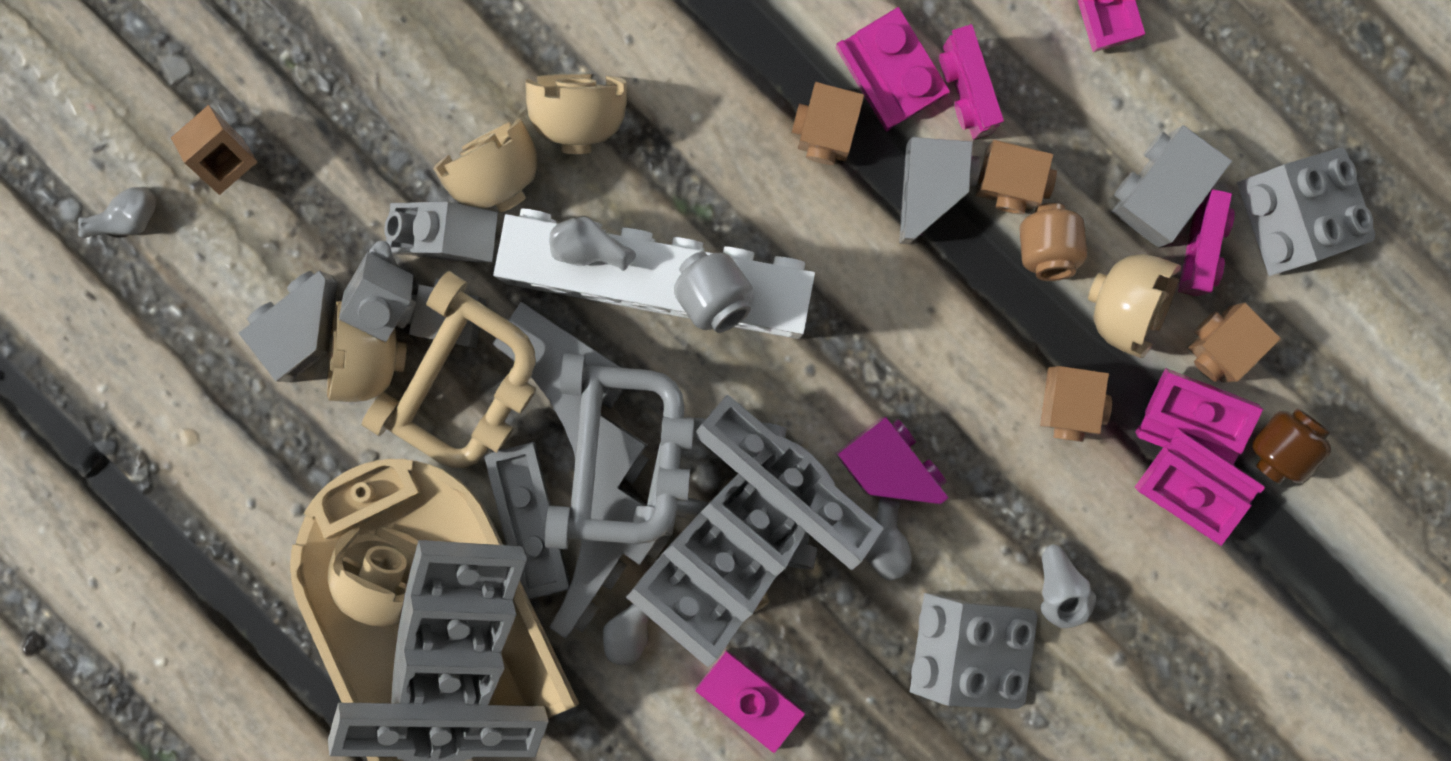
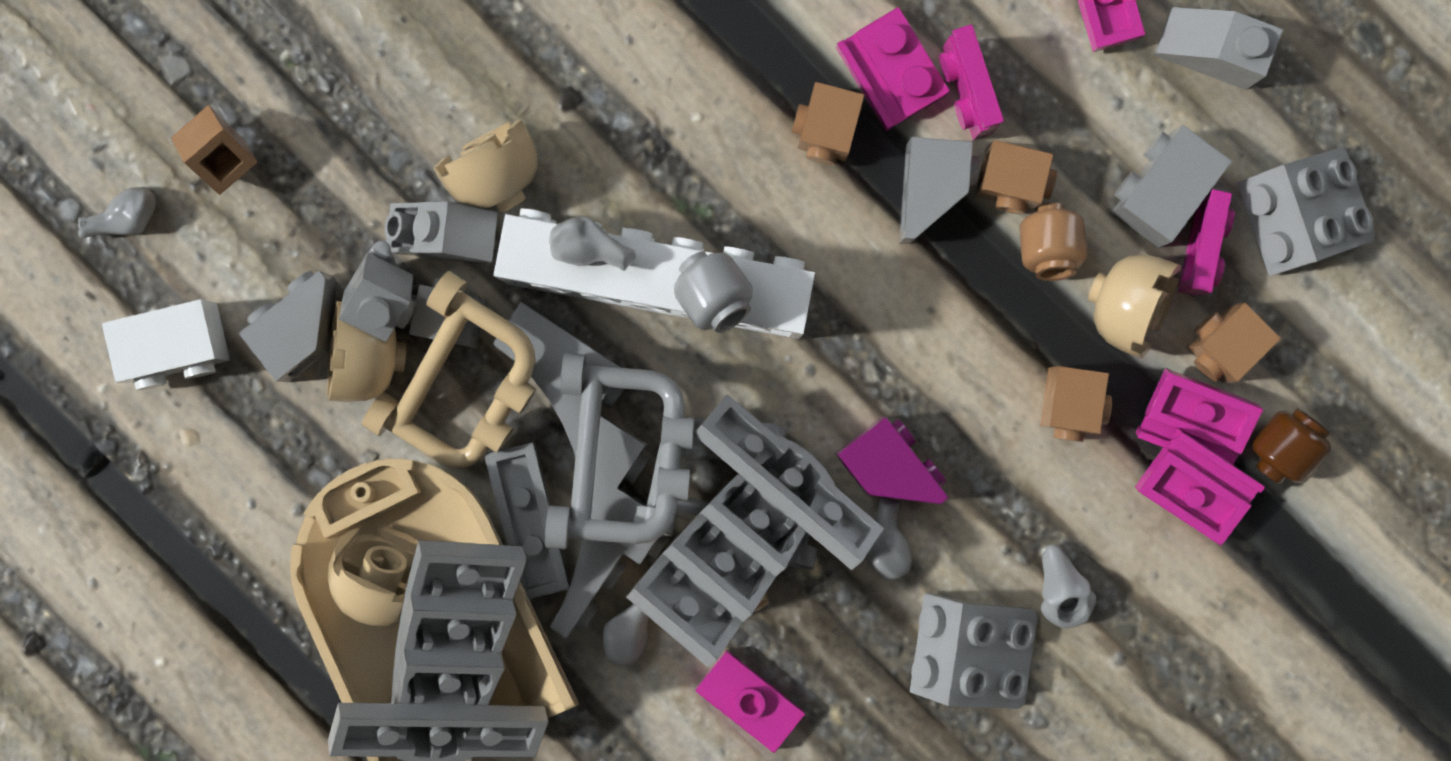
(166, 343): none -> white brick
(575, 109): tan cylinder -> none
(1219, 44): none -> light grey slope

